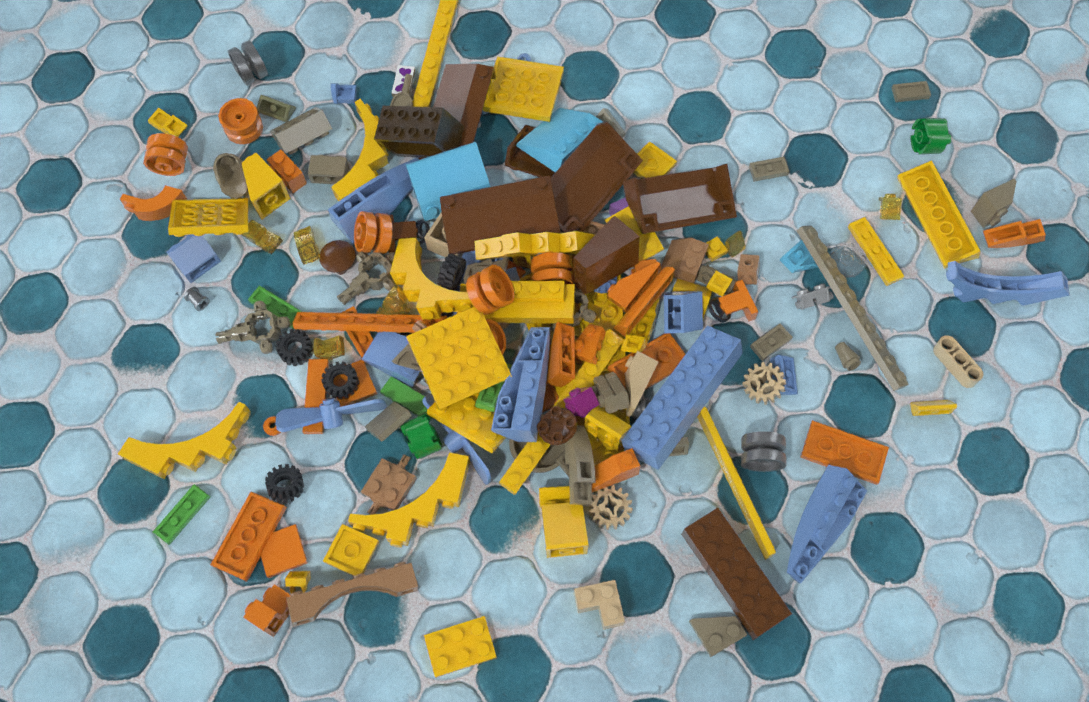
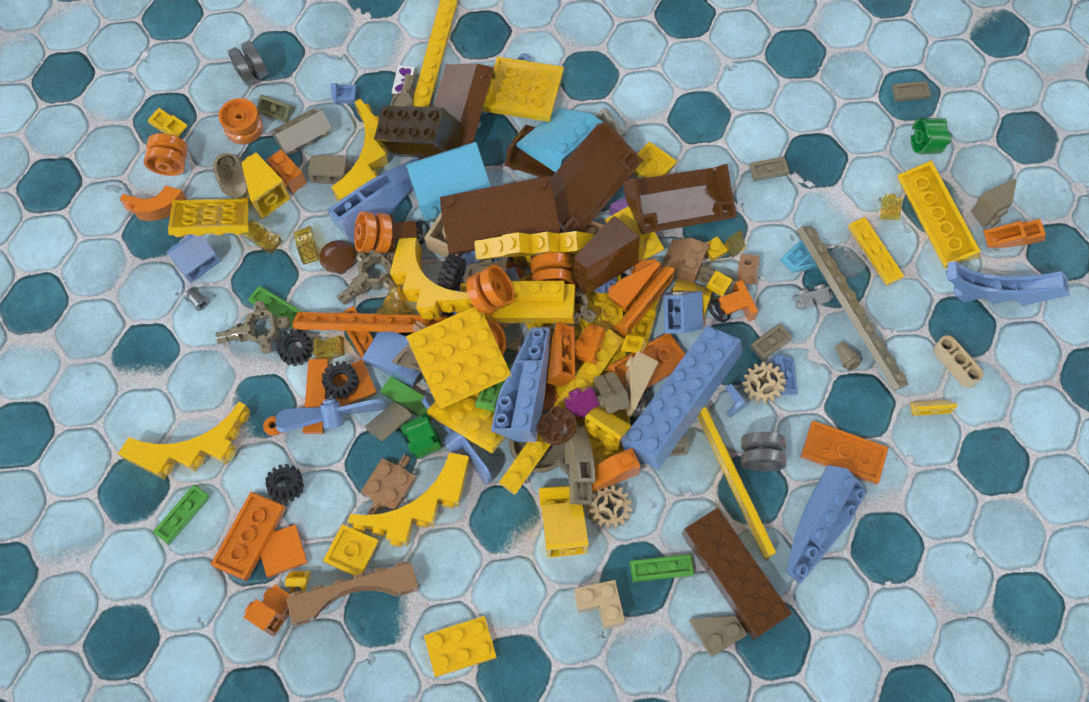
(661, 568): none -> bright green tile
(740, 403): none -> medium blue tile

